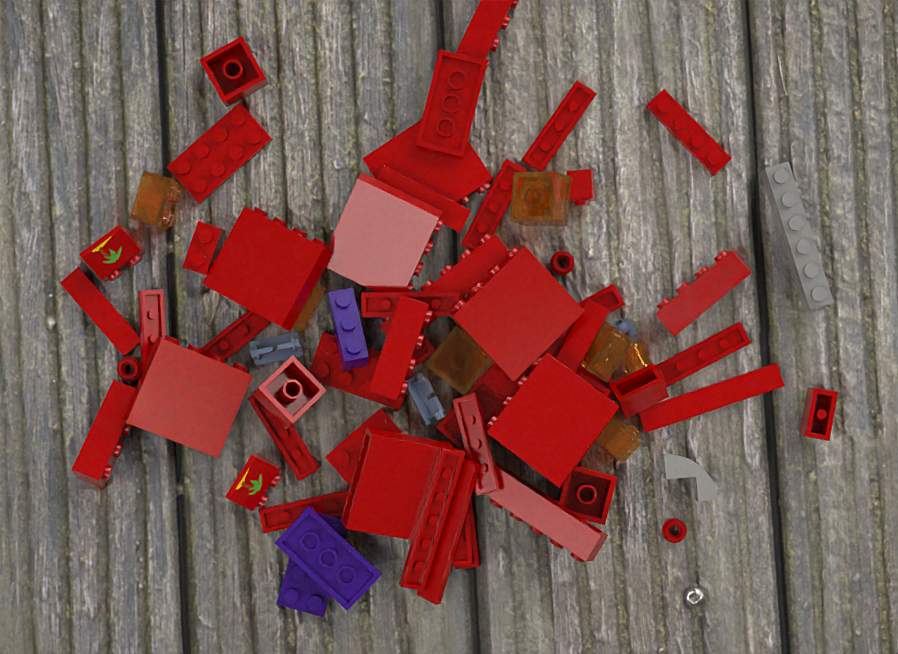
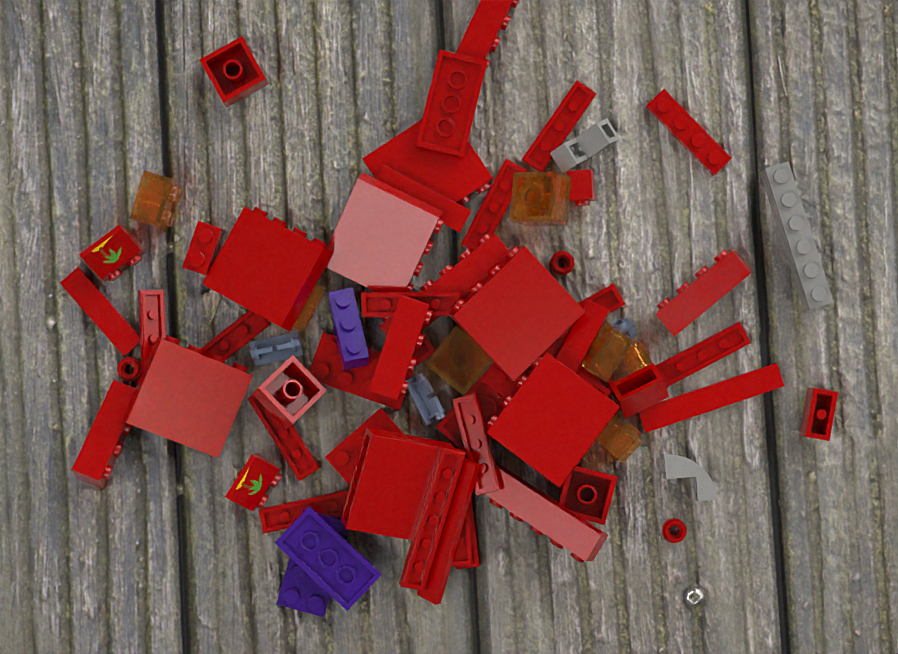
(219, 153): red plate -> none
(585, 146): none -> light grey brick

